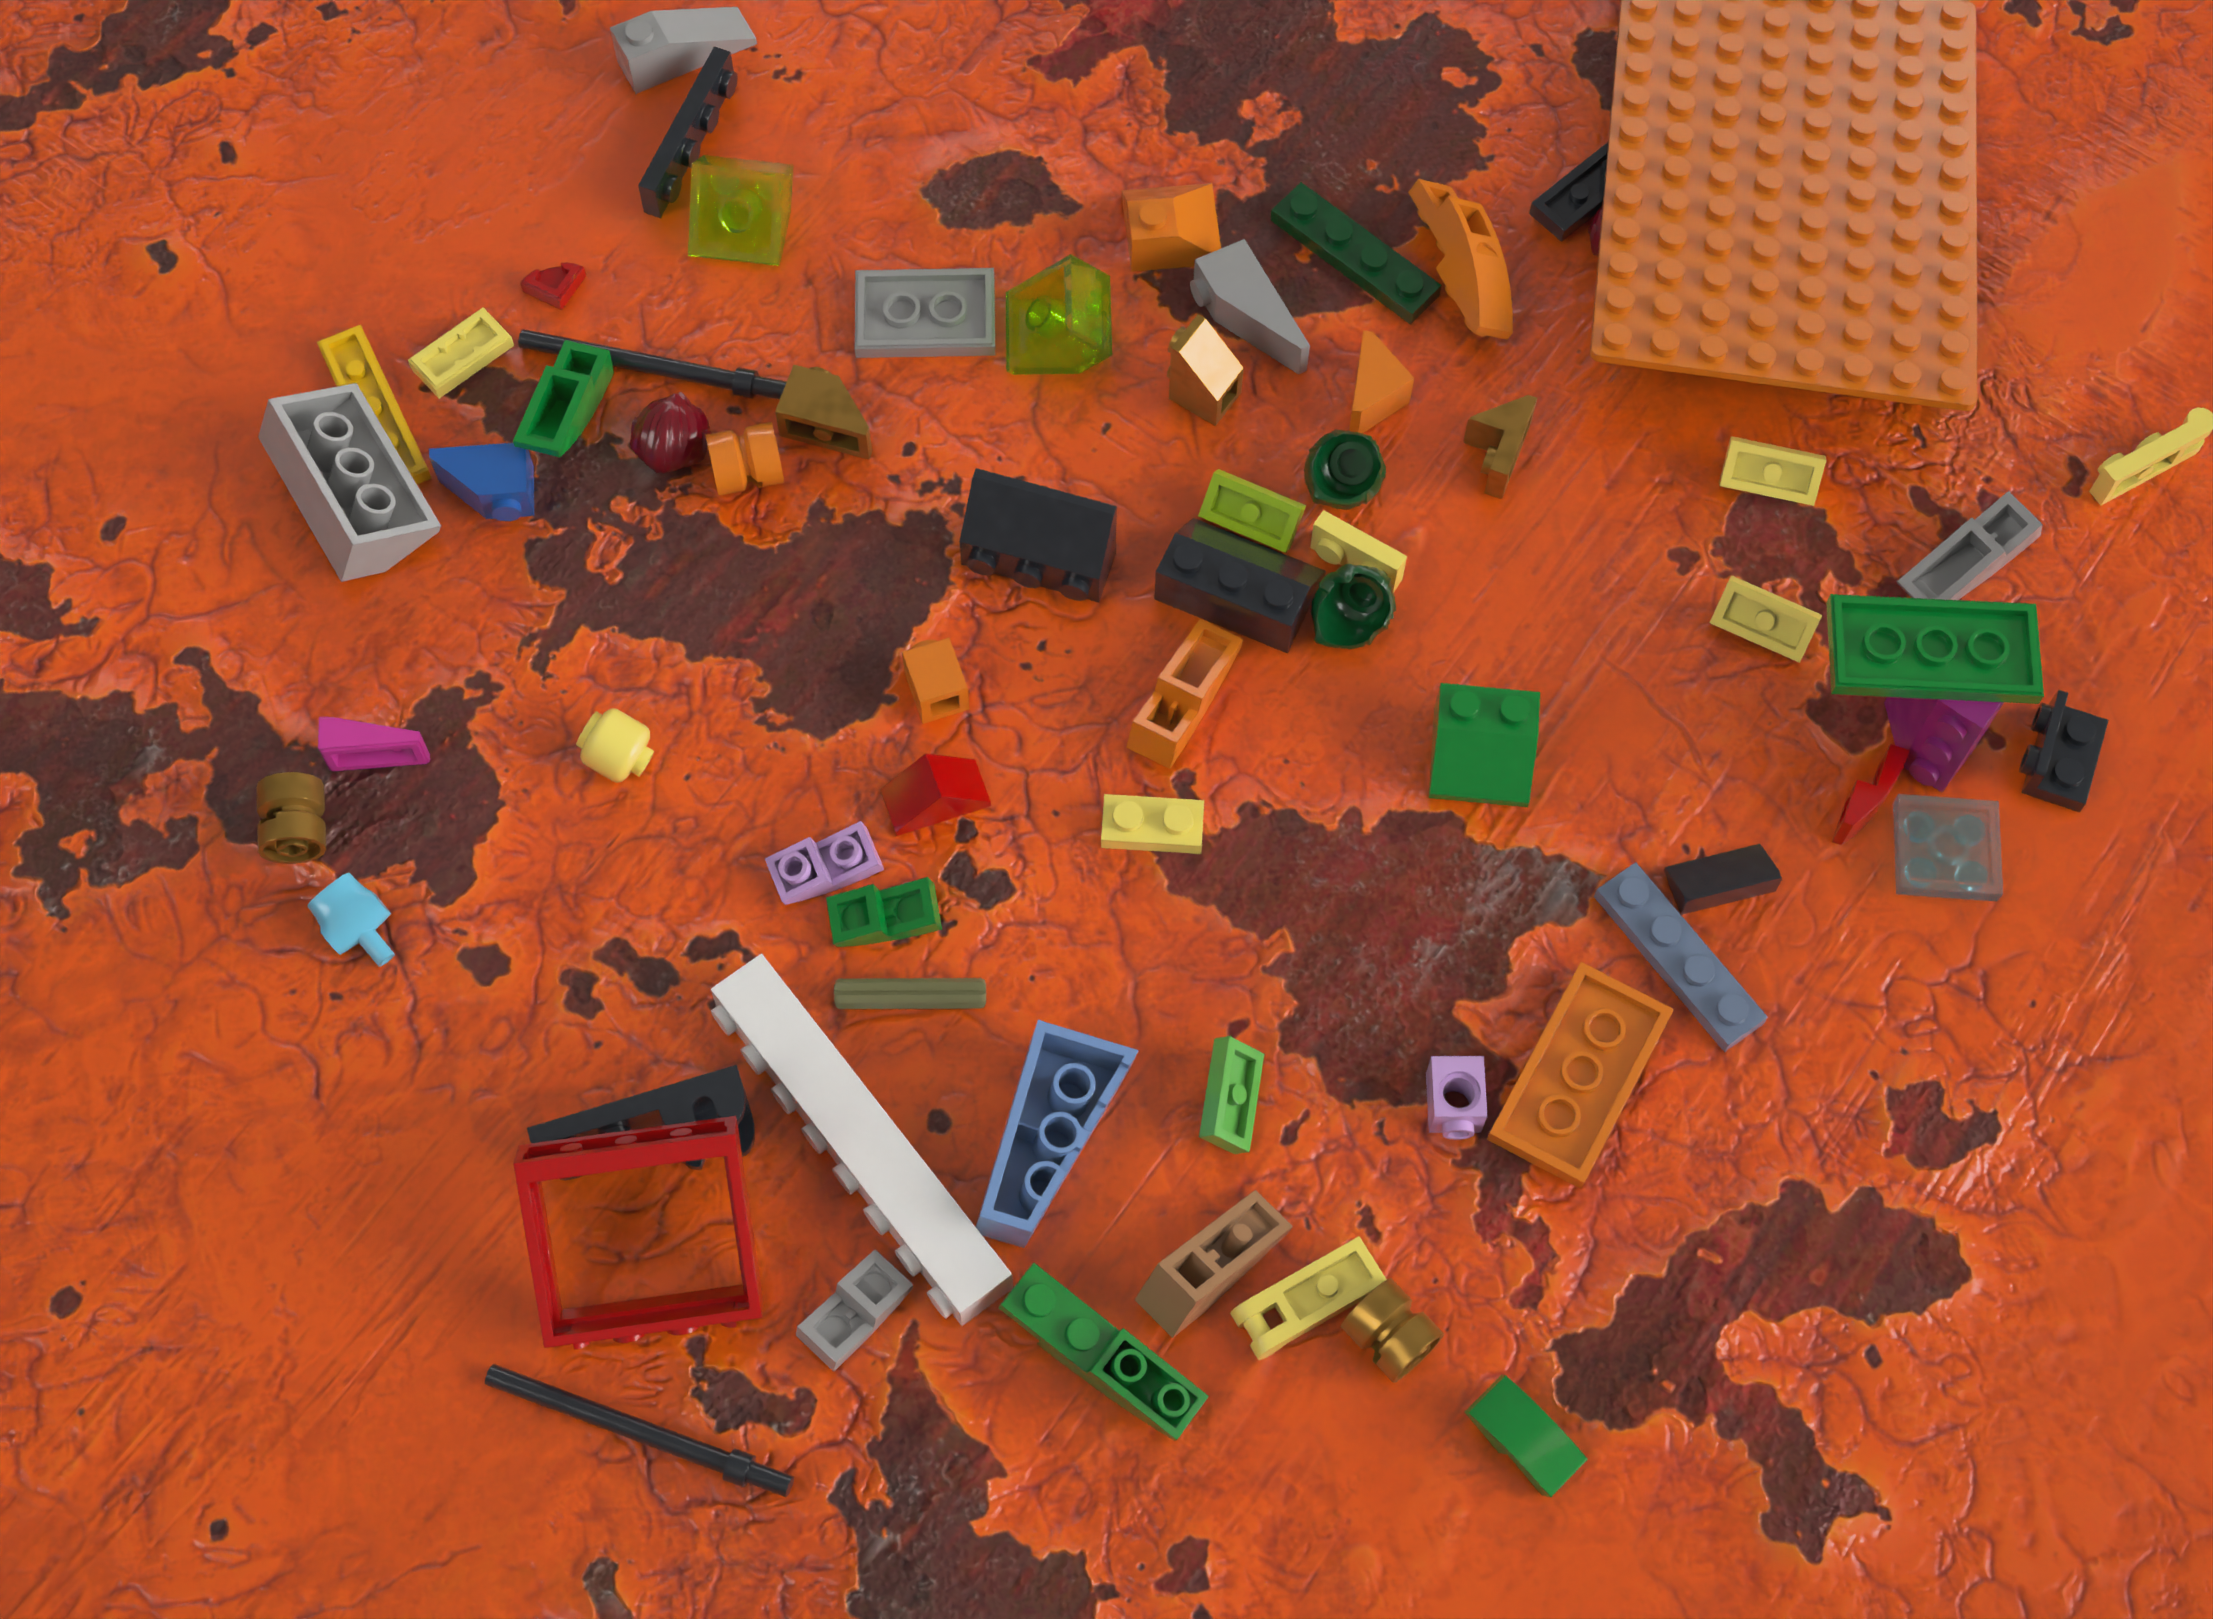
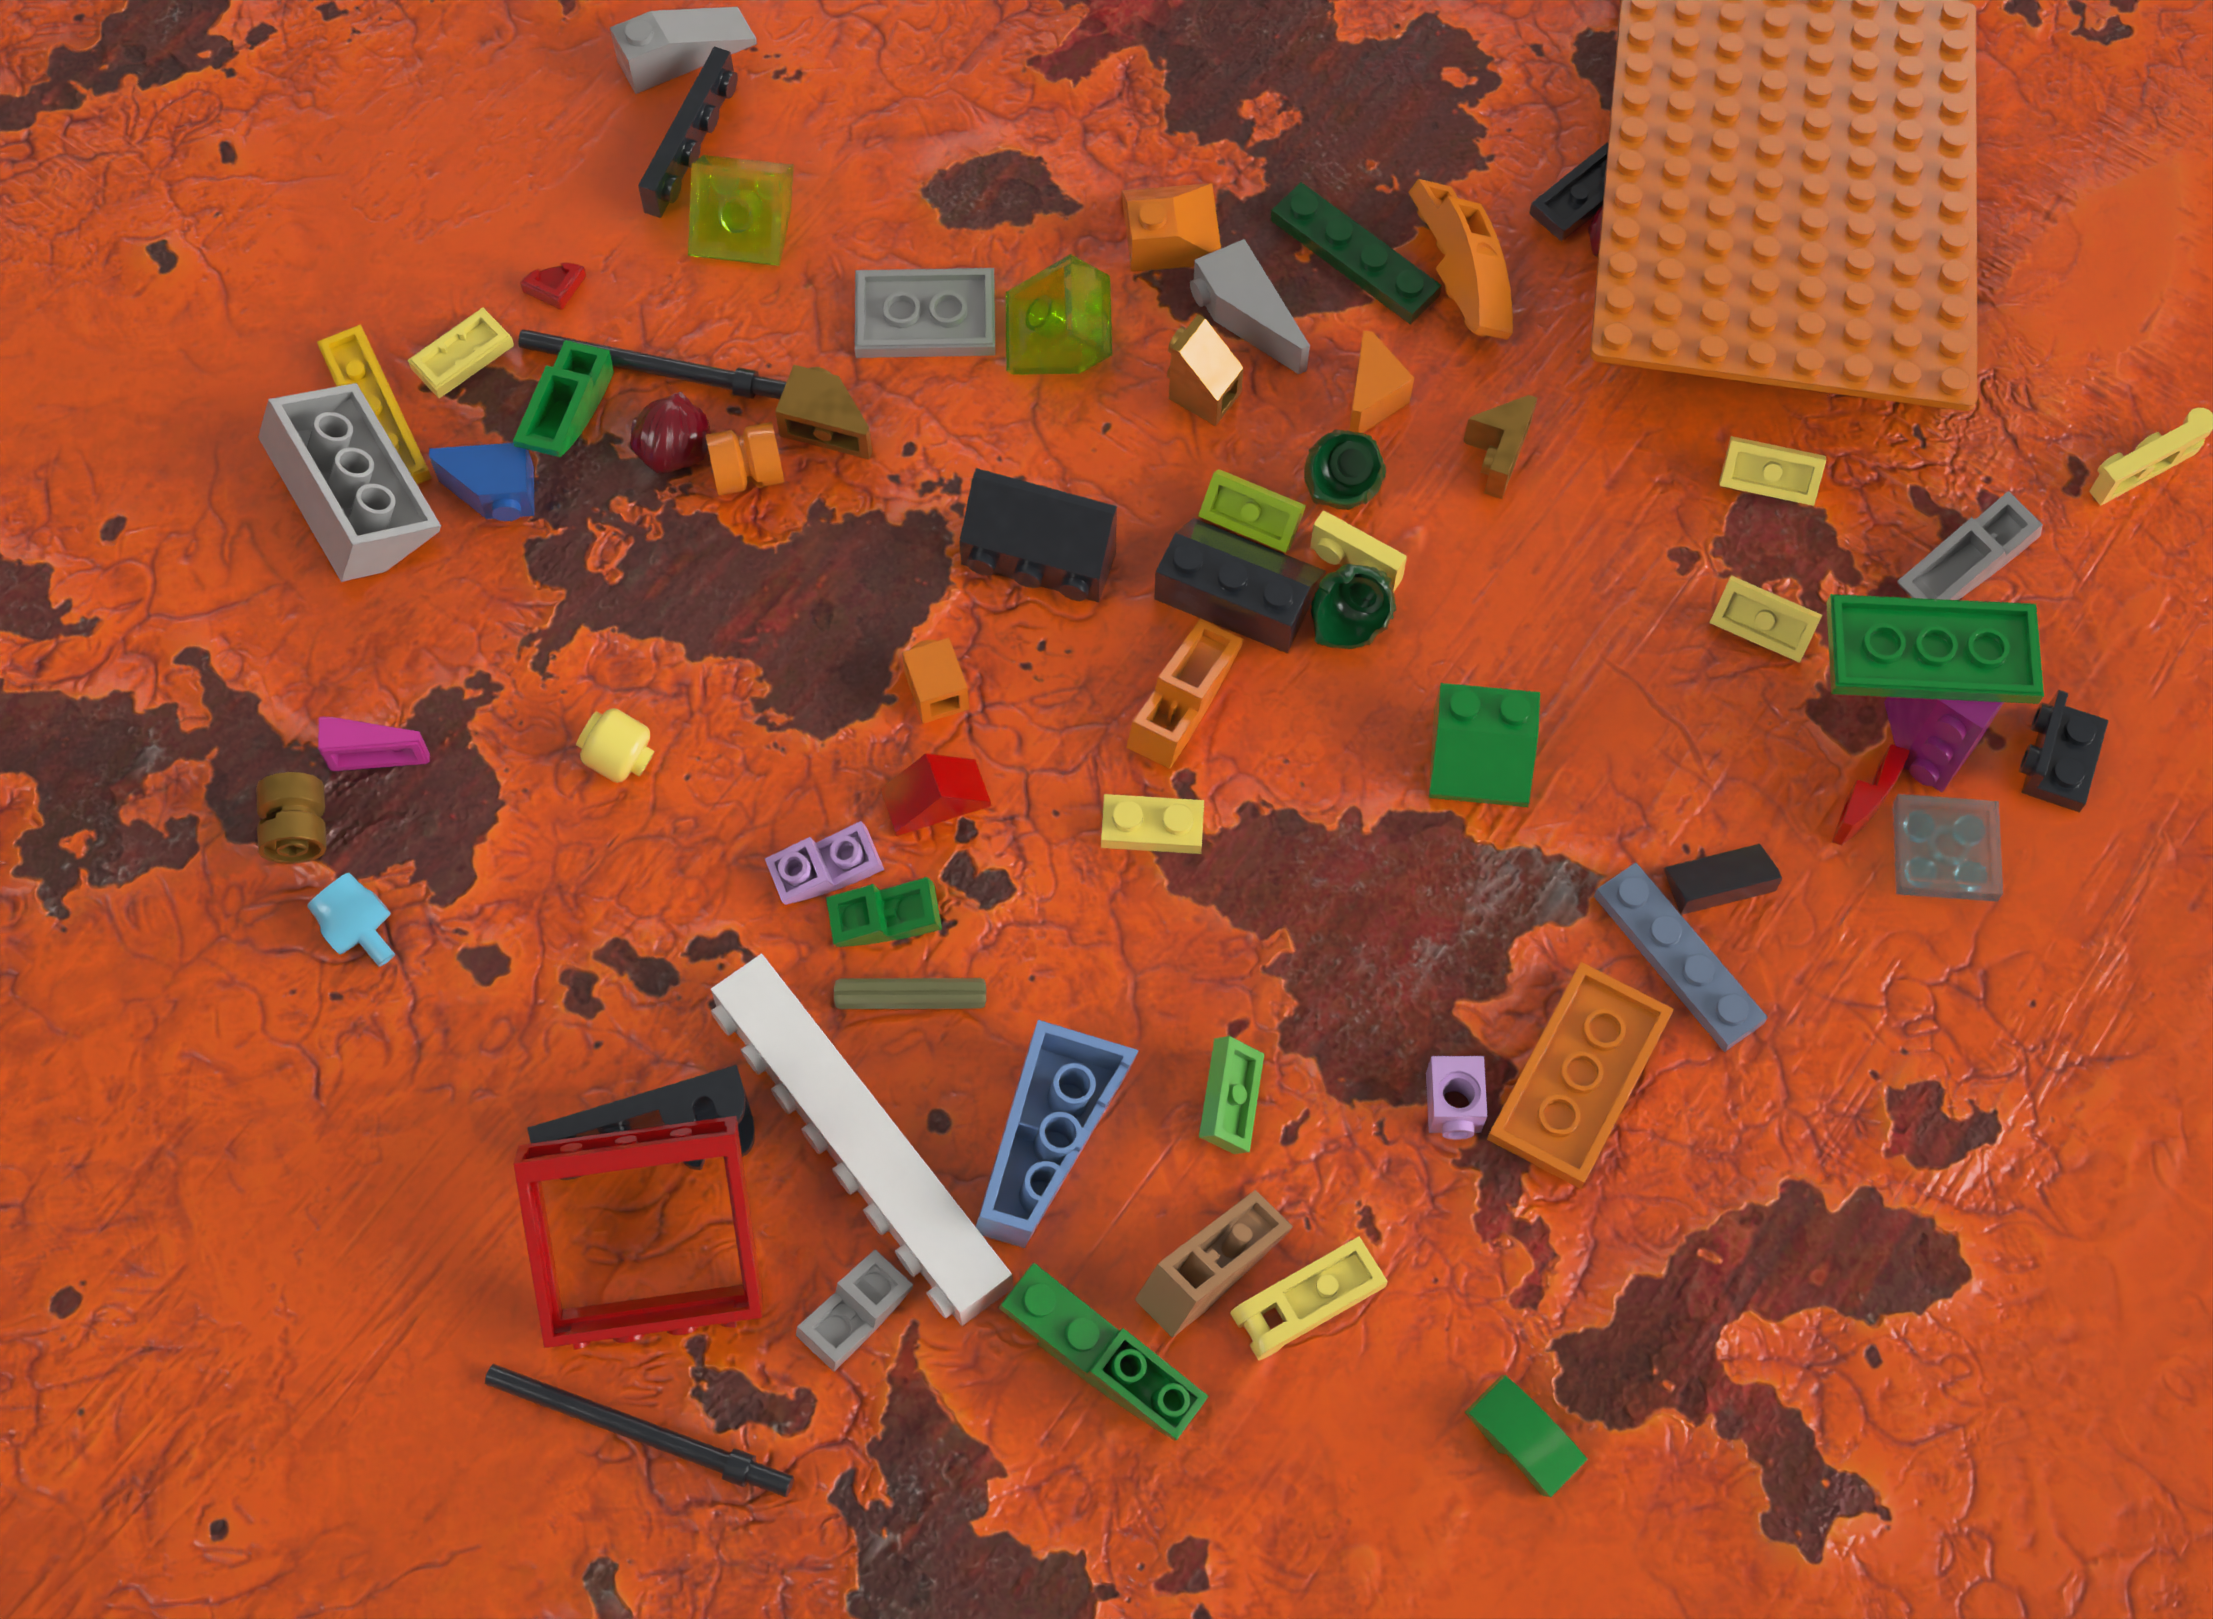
(1392, 1330): pearl gold wheel -> none

